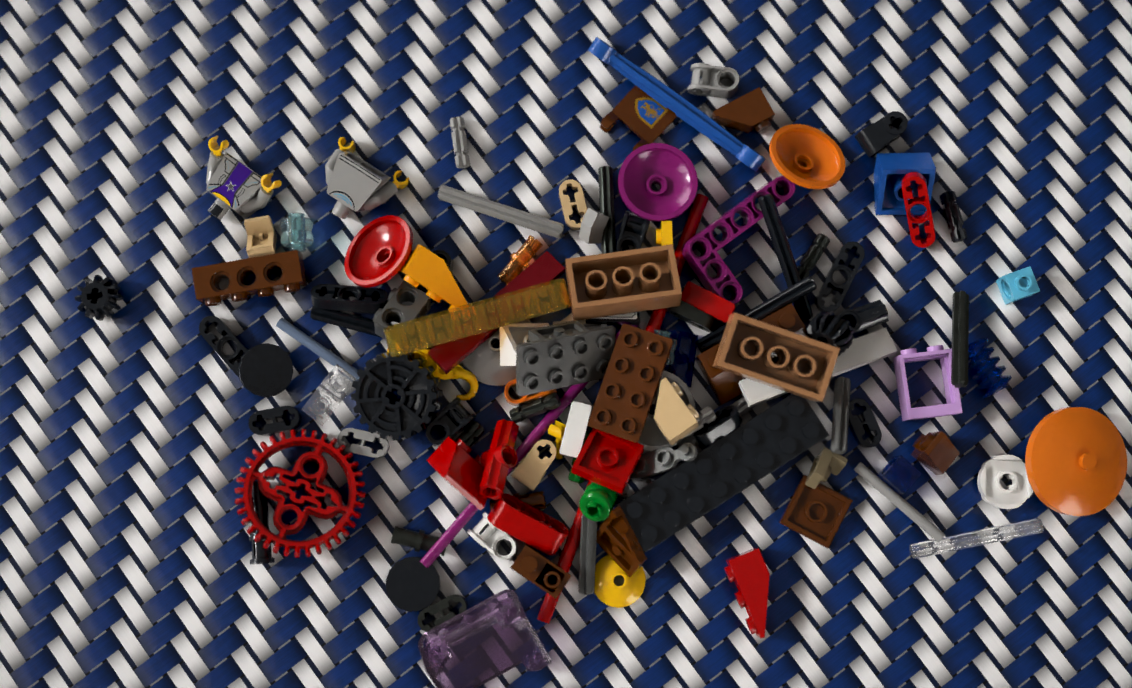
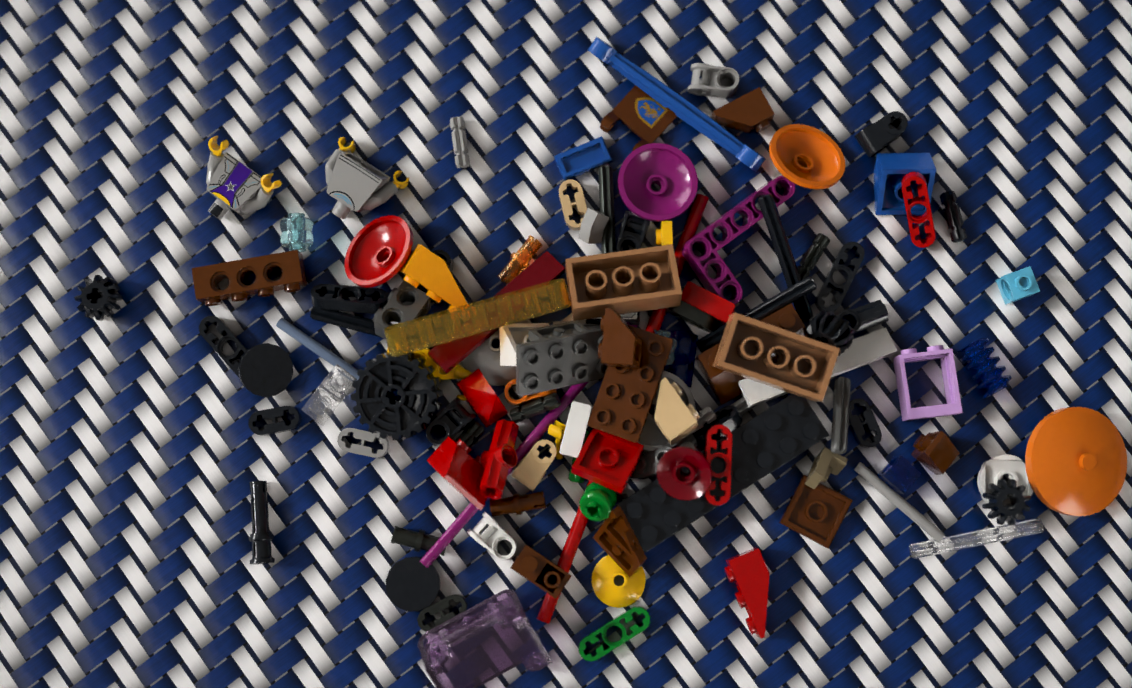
(261, 236): tan bracket -> none
(272, 472): red gear -> none
(482, 397): none -> red slope
(500, 211): light grey axle -> none
(528, 524): red beam -> none
(583, 158): none -> blue tile
(587, 556): dark grey axle -> none
(600, 652): none -> green beam
(620, 343): none -> reddish brown slope
(675, 481): none -> dark red dish
(709, 443): none -> red beam
(960, 339): pearl dark grey axle -> none
(1000, 493): none -> black gear

